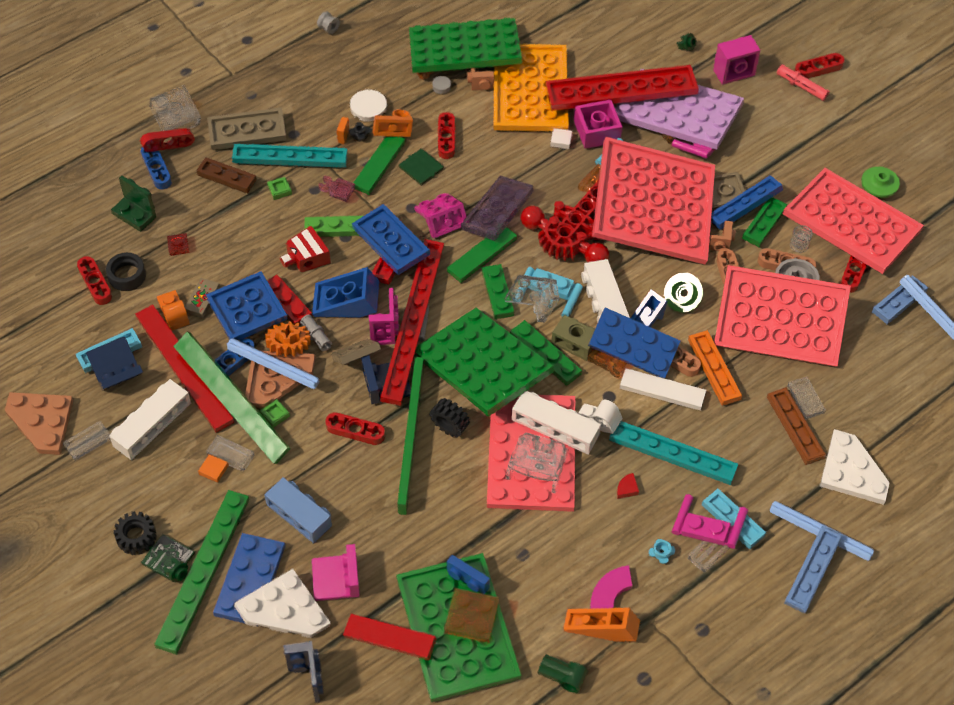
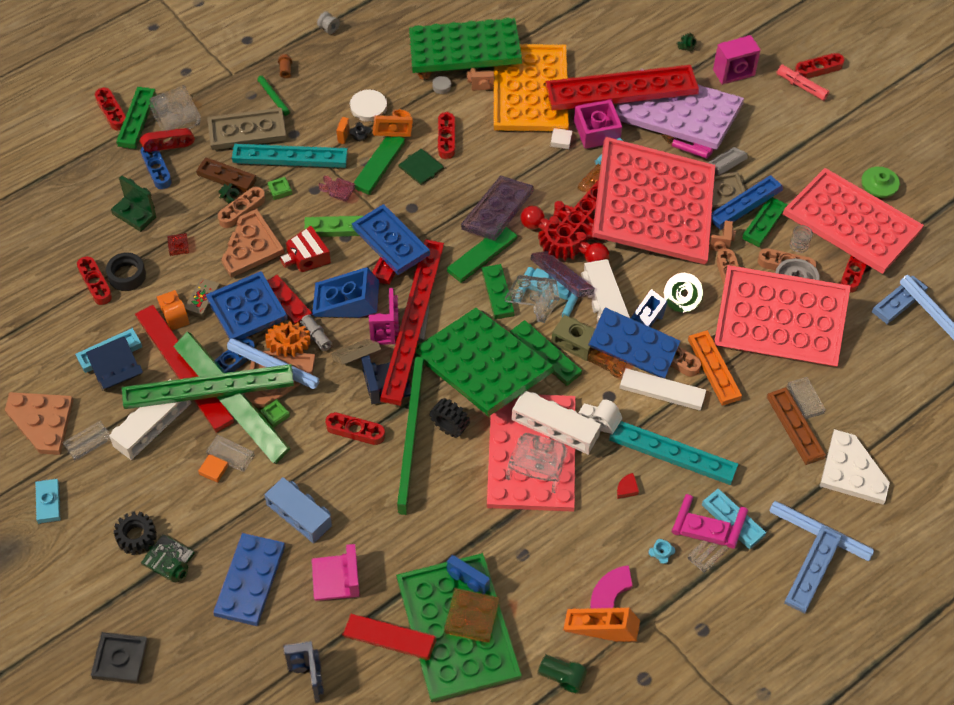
(47, 501): none -> medium azure plate
(110, 102): none -> red beam
(119, 658): none -> black plate
(135, 118): none -> green plate
(201, 572): green plate -> none
(207, 386): none -> green tile
(226, 191): none -> dark green plate
(244, 199): none -> nougat beam
(250, 245): none -> nougat plate
(270, 91): none -> green bar
(283, 607): white plate -> none
(285, 65): none -> dark orange pin
(442, 214): dark pink bracket -> none
(562, 274): none -> tile
(728, 160): none -> light grey tile

